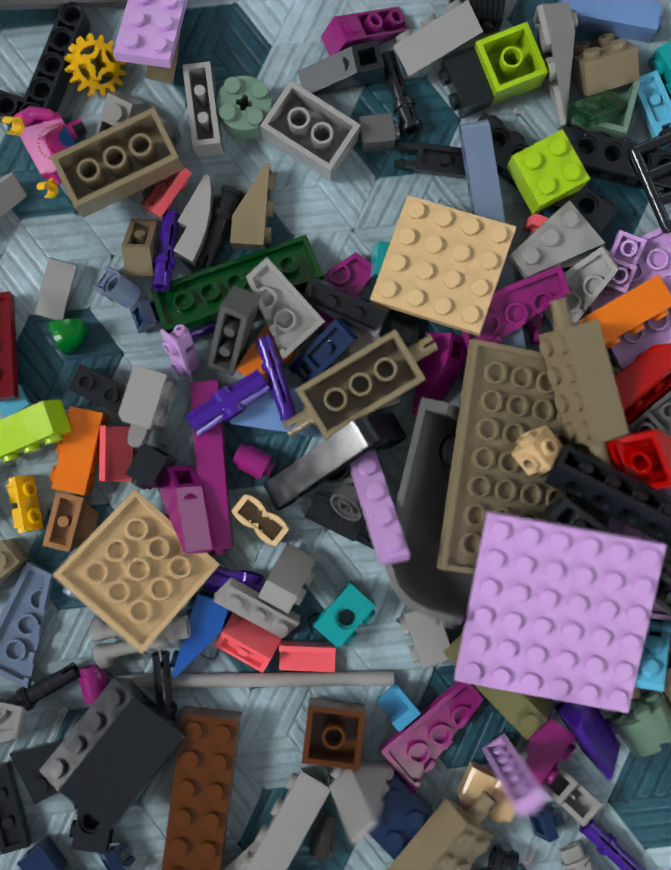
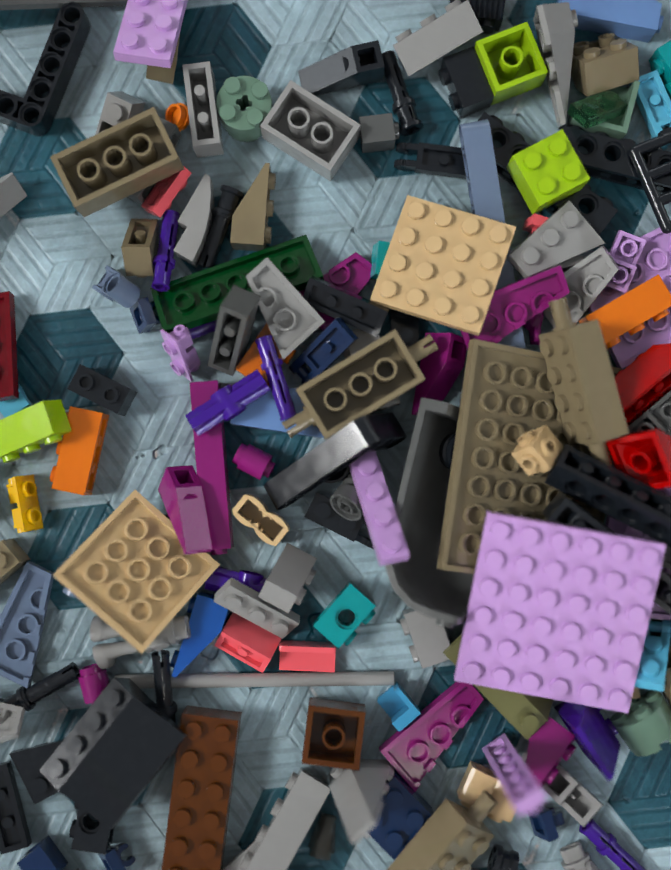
(44, 136): dark pink torso -> none
(56, 289): light grey slope -> none
(69, 334): green brick -> none
(70, 522): medium nougat slope -> none
(84, 61): yellow gear -> none
(115, 454): coral panel -> none
(146, 403): light grey hinge -> none
(149, 466): black brick -> none
(178, 115): none -> orange plate
(363, 28): magenta slope -> none

